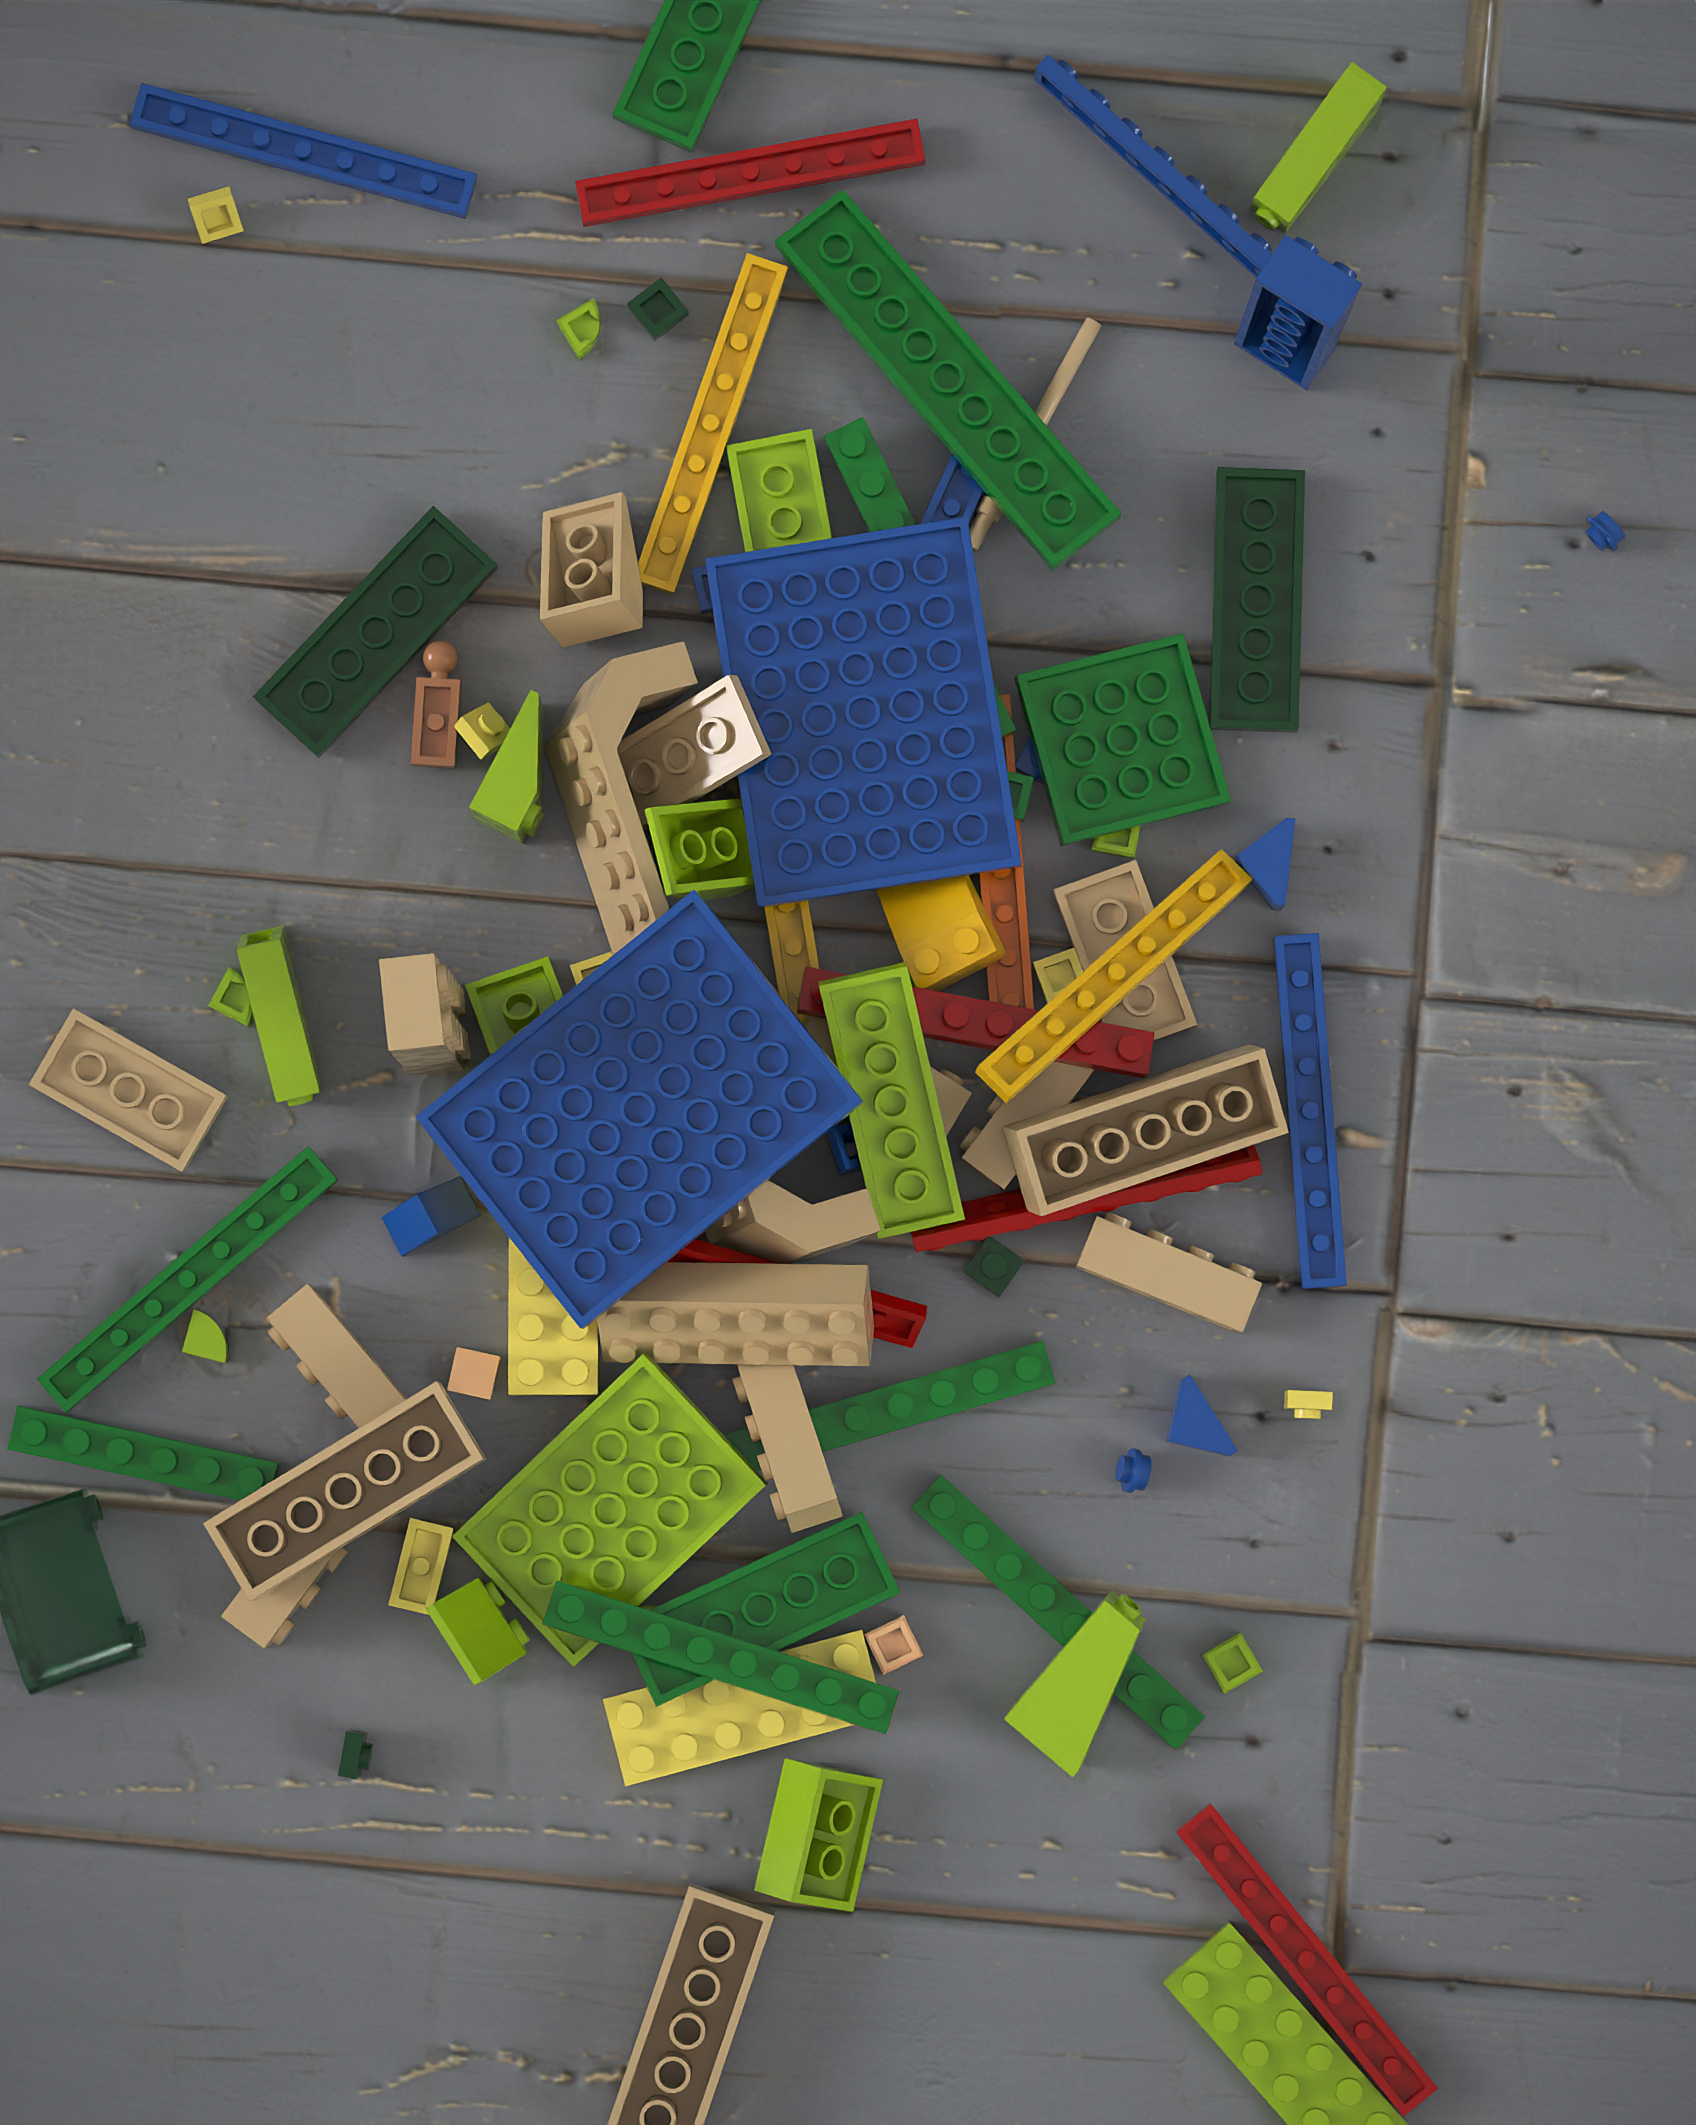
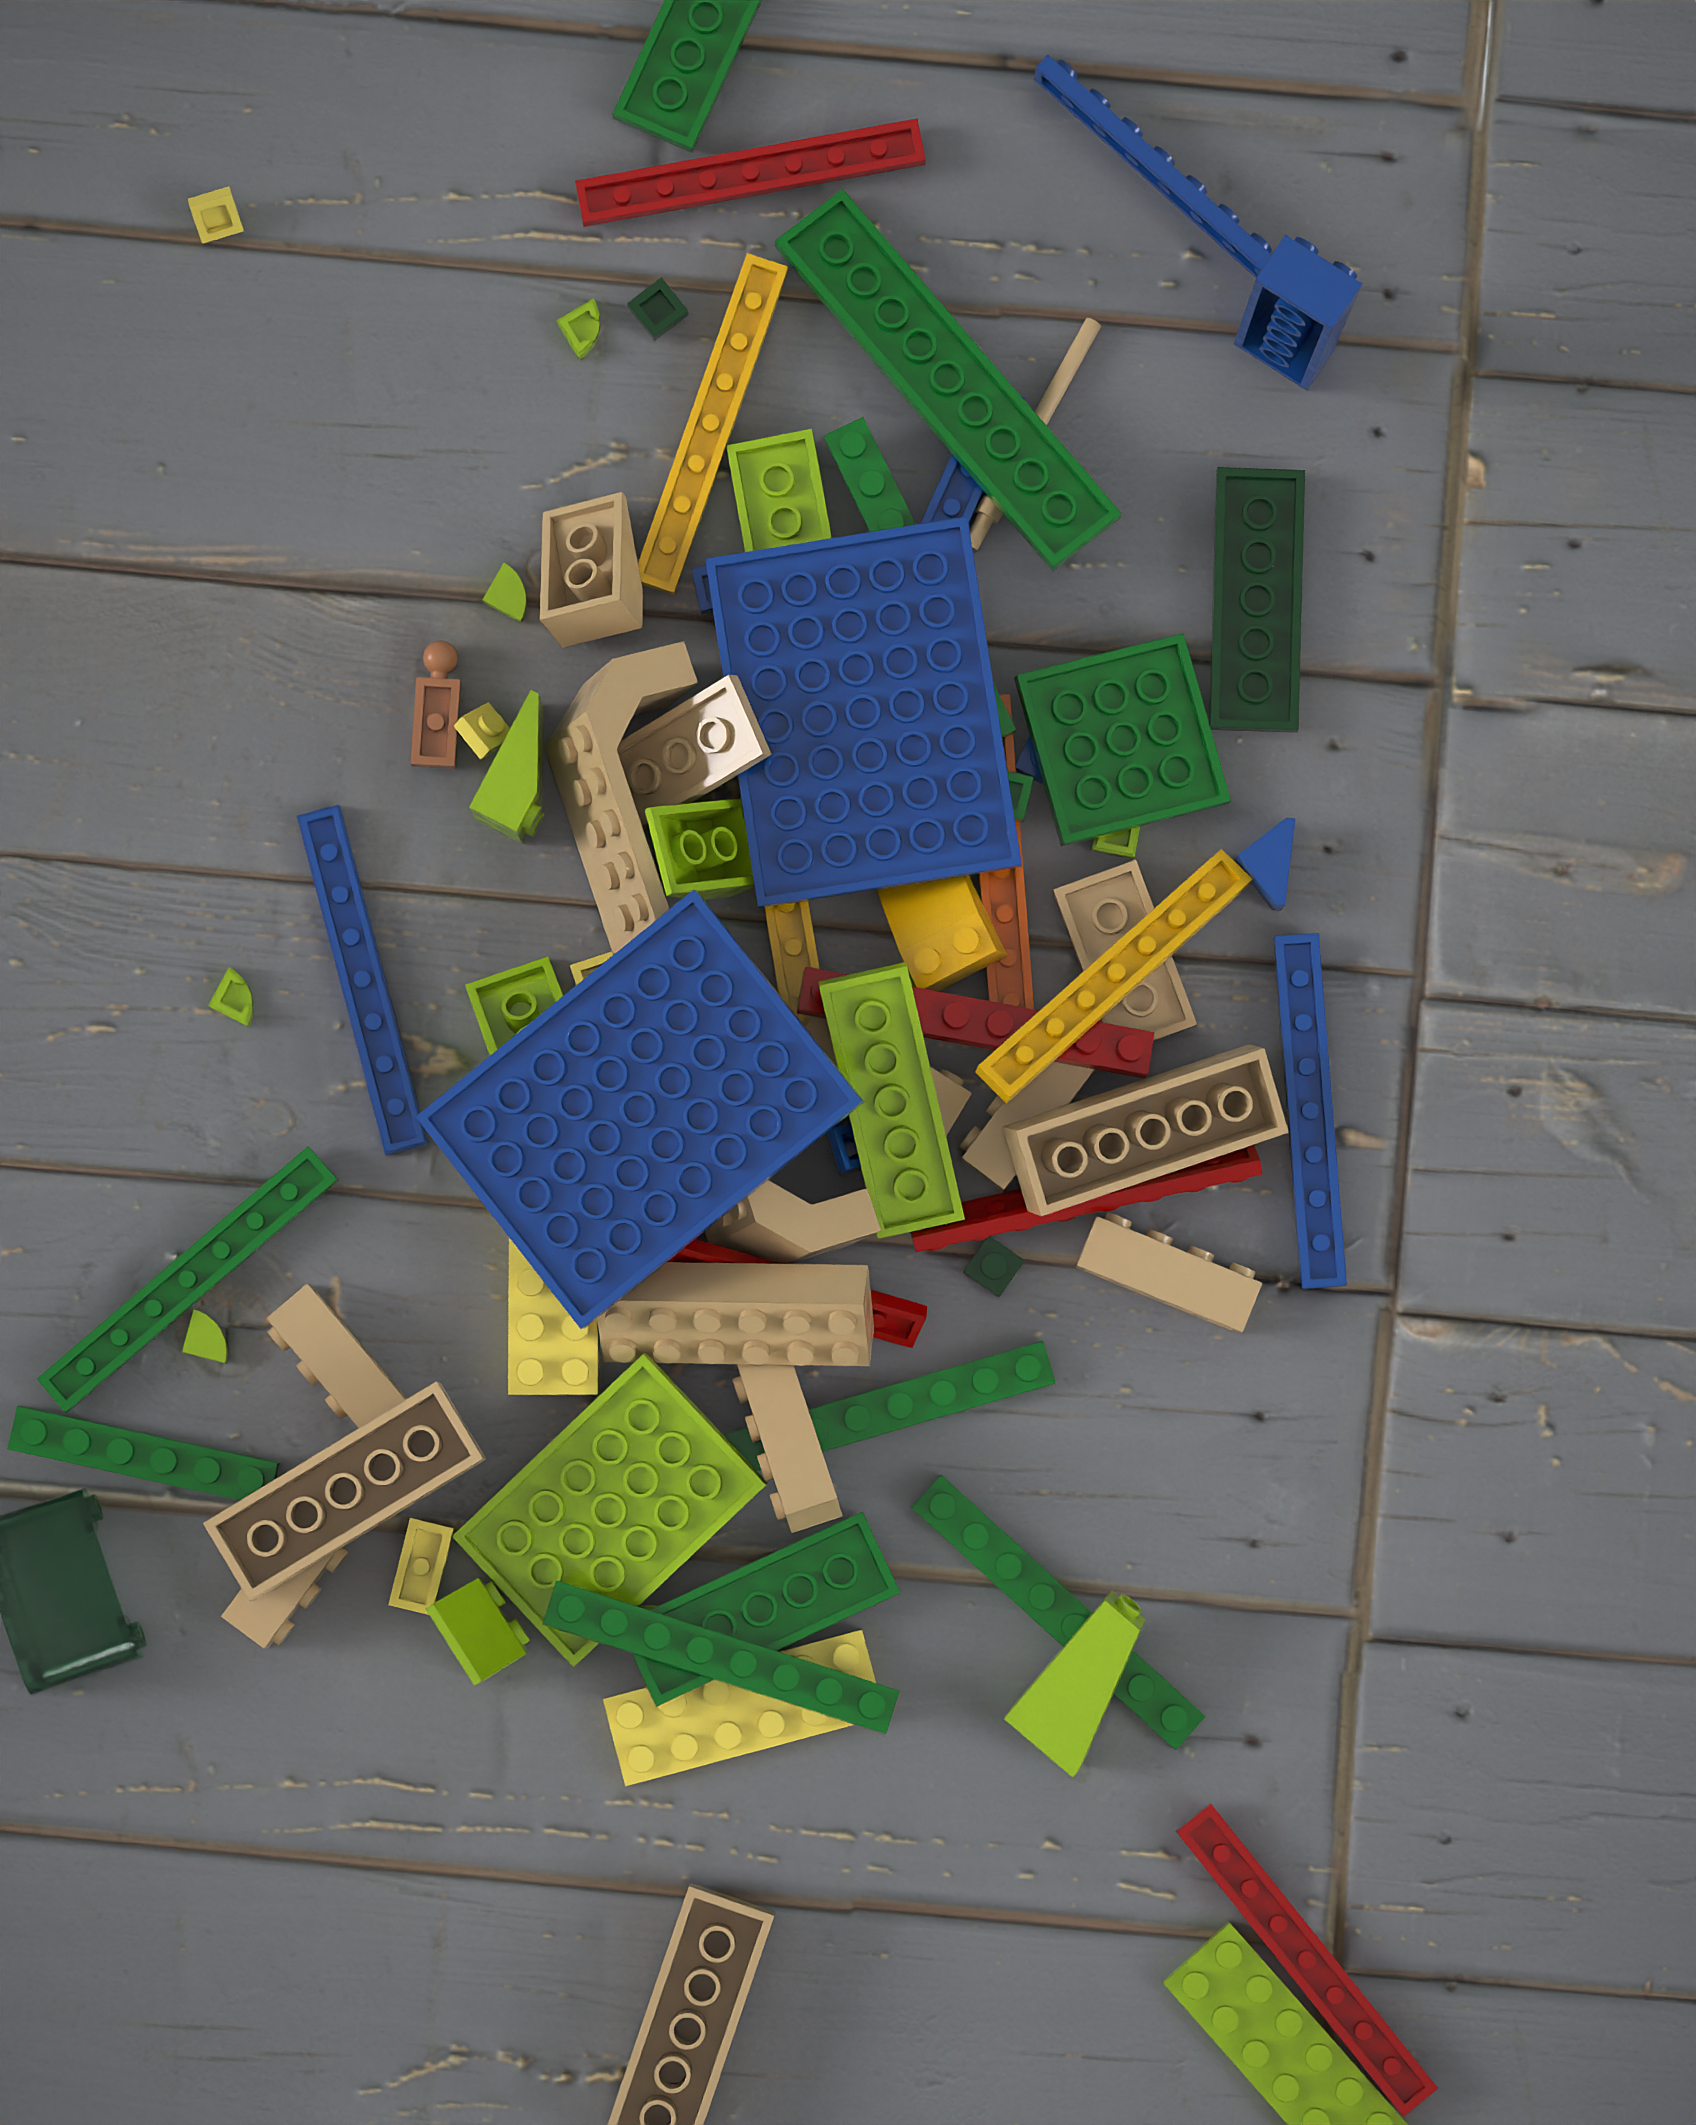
(128, 1090): tan plate -> none
(279, 1015): lime slope -> none
(303, 151): blue plate -> none
(355, 1754): dark green plate -> none
(362, 979): none -> blue tile
(375, 631): dark green plate -> none
(423, 1014): tan brick -> none
(430, 1215): blue slope -> none
(473, 1373): light nougat tile -> none
(507, 594): none -> lime tile
(818, 1835): lime slope -> none
(893, 1644): light nougat tile -> none
(1057, 972): light yellow plate -> none
(1133, 1470): blue plate -> none
(1195, 1423): blue slope -> none
(1232, 1662): lime tile -> none
(1308, 1403): light yellow plate -> none
(1318, 148): lime slope -> none
(1604, 531): blue plate -> none

